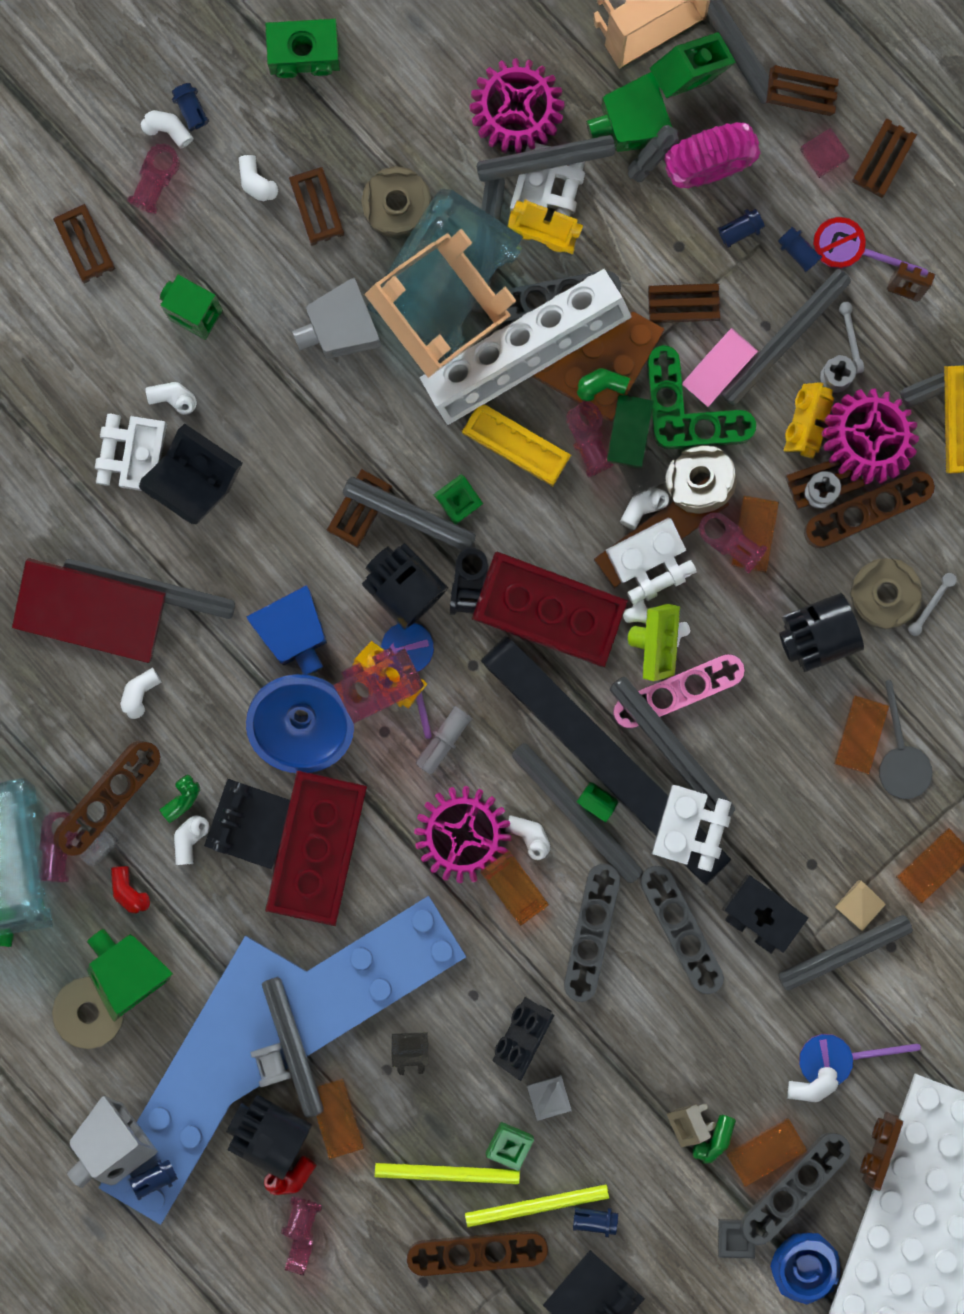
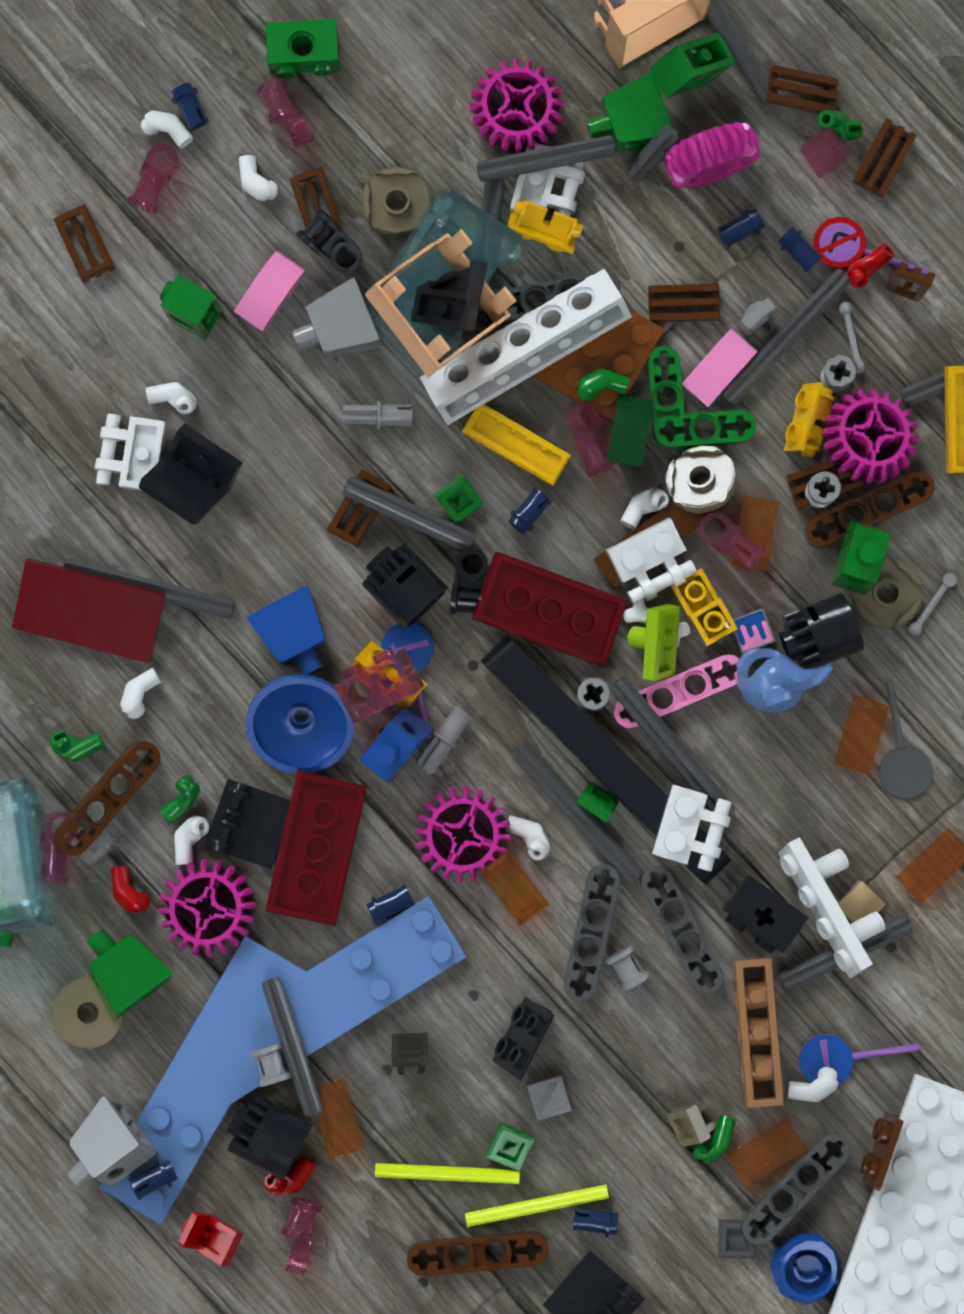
(74, 748): none -> green arm
(202, 925): none -> dark pink gear
(210, 1237): none -> red bracket
(269, 290): none -> bright pink slope
(283, 111): none -> clear pink connector
(329, 241): none -> black piece
(378, 414): none -> light grey axle
(389, 904): none -> dark blue pin
(396, 745): none -> blue torso
(451, 299): none -> black wing
(529, 511): none -> dark blue pin
(595, 683): none -> light grey bush
(628, 968): none -> light grey bush
(704, 608): none -> yellow slope
(753, 631): none -> tile
(756, 316): none -> light grey tile
(757, 1032): none -> medium nougat brick
(777, 682): none -> medium blue piece
(830, 920): none -> white plate
(841, 124): none -> green arm
(860, 557): none -> green torso
(862, 269): none -> red arm

